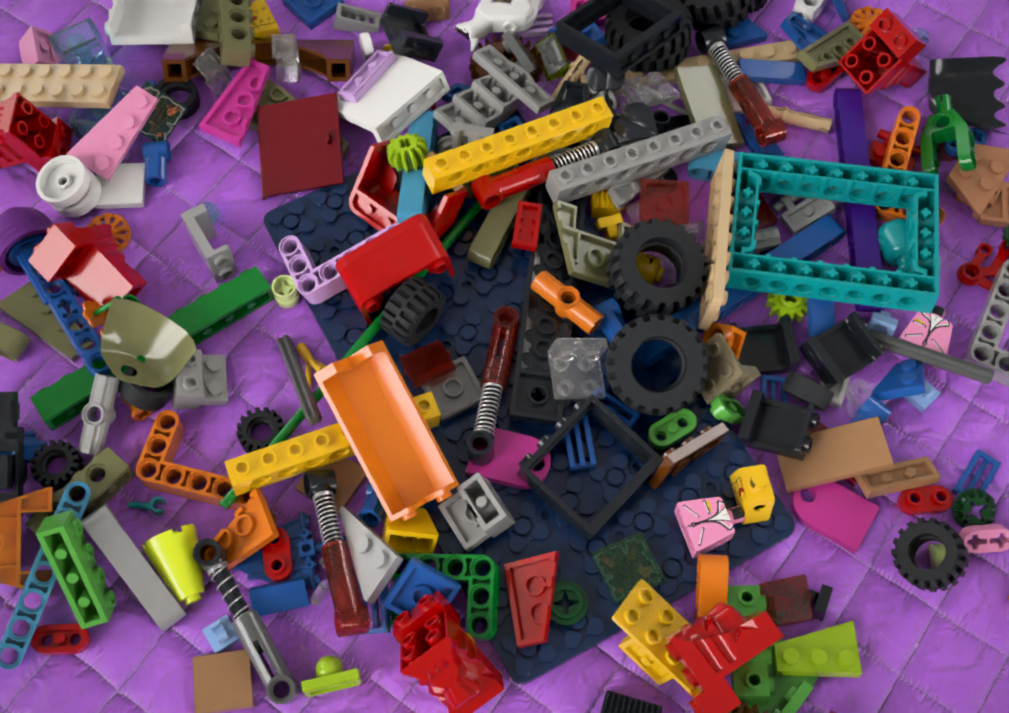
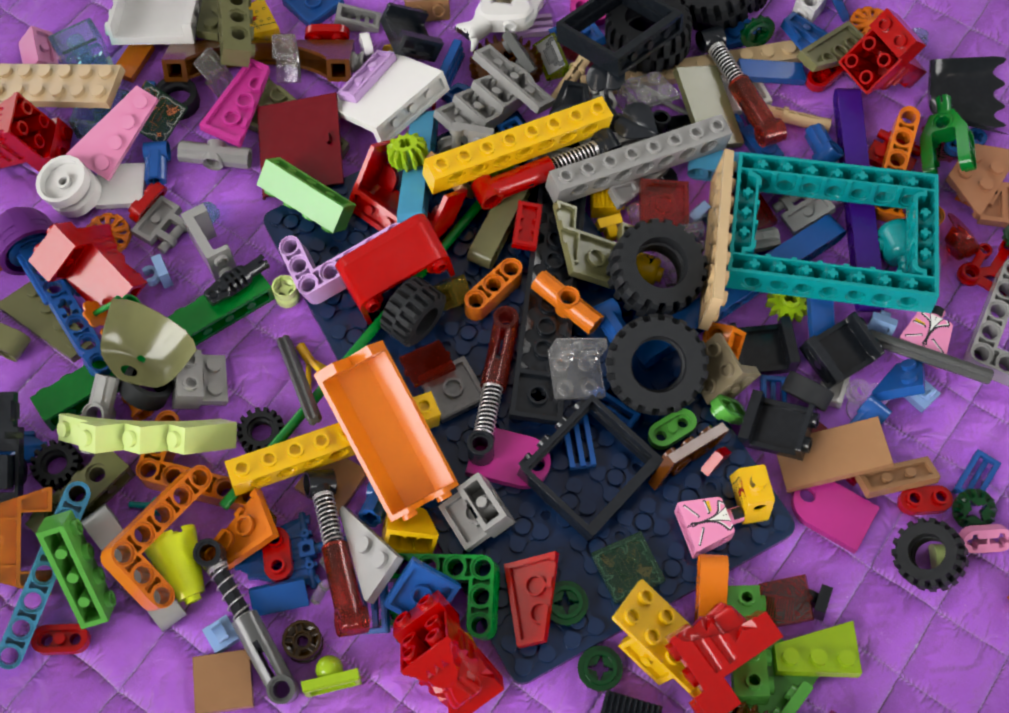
(134, 60): none -> orange tile
(145, 437): none -> yellowish green arch
(151, 195): none -> red plate
(151, 529): none -> orange beam
(156, 222): none -> light grey plate
(160, 272): none -> light blue tile
(214, 154): none -> light grey piece
(235, 280): none -> black hinge
(291, 641): none -> dark brown wheel
(305, 195): none -> brick
(327, 32): none -> red plate
(357, 60): none -> light grey bush
(453, 61): none -> blue tile
(454, 290): none -> clear yellow panel
(495, 279): none -> orange beam
(610, 660): none -> dark green gear
(698, 212): none -> light blue tile
(715, 460): none -> tile
(761, 36): none -> dark green gear
(822, 145): none -> blue piece
(960, 240): none -> clear red piece

